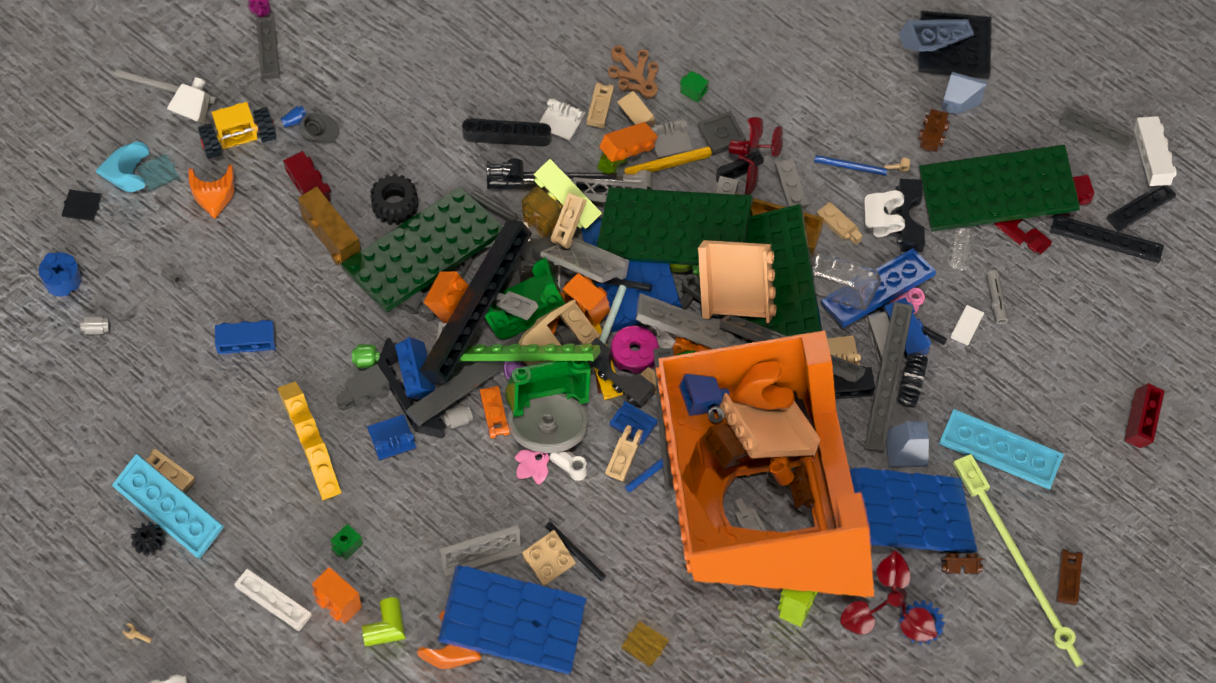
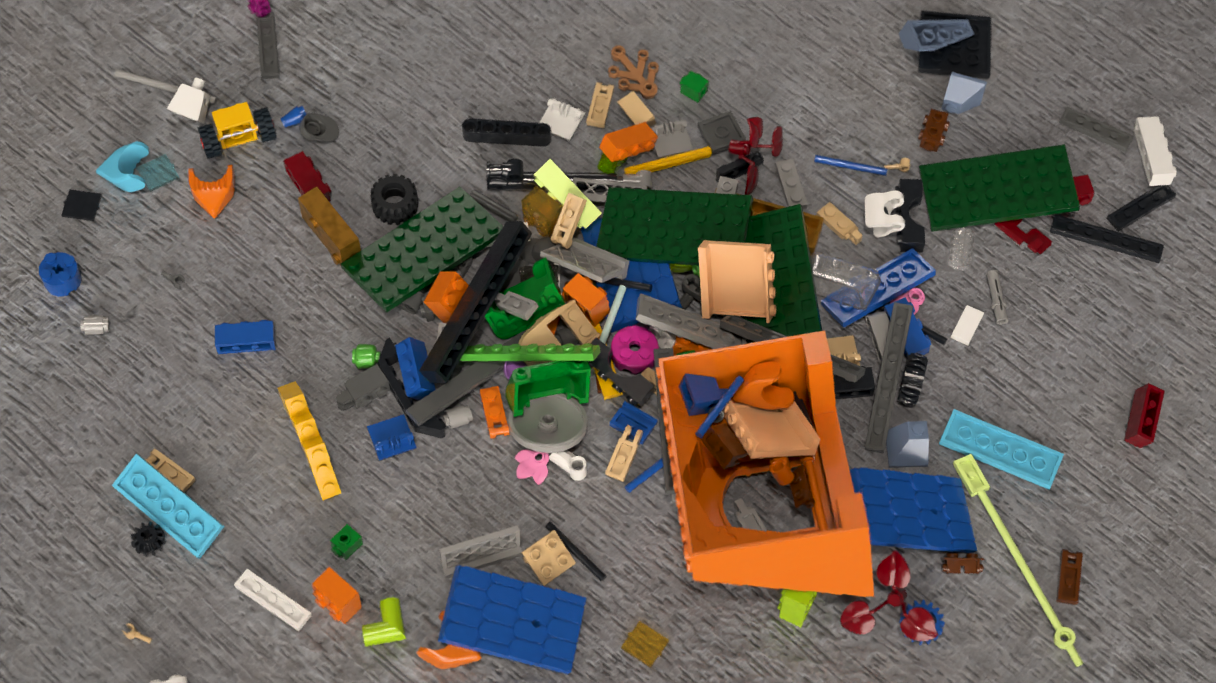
(719, 407): none -> blue bar

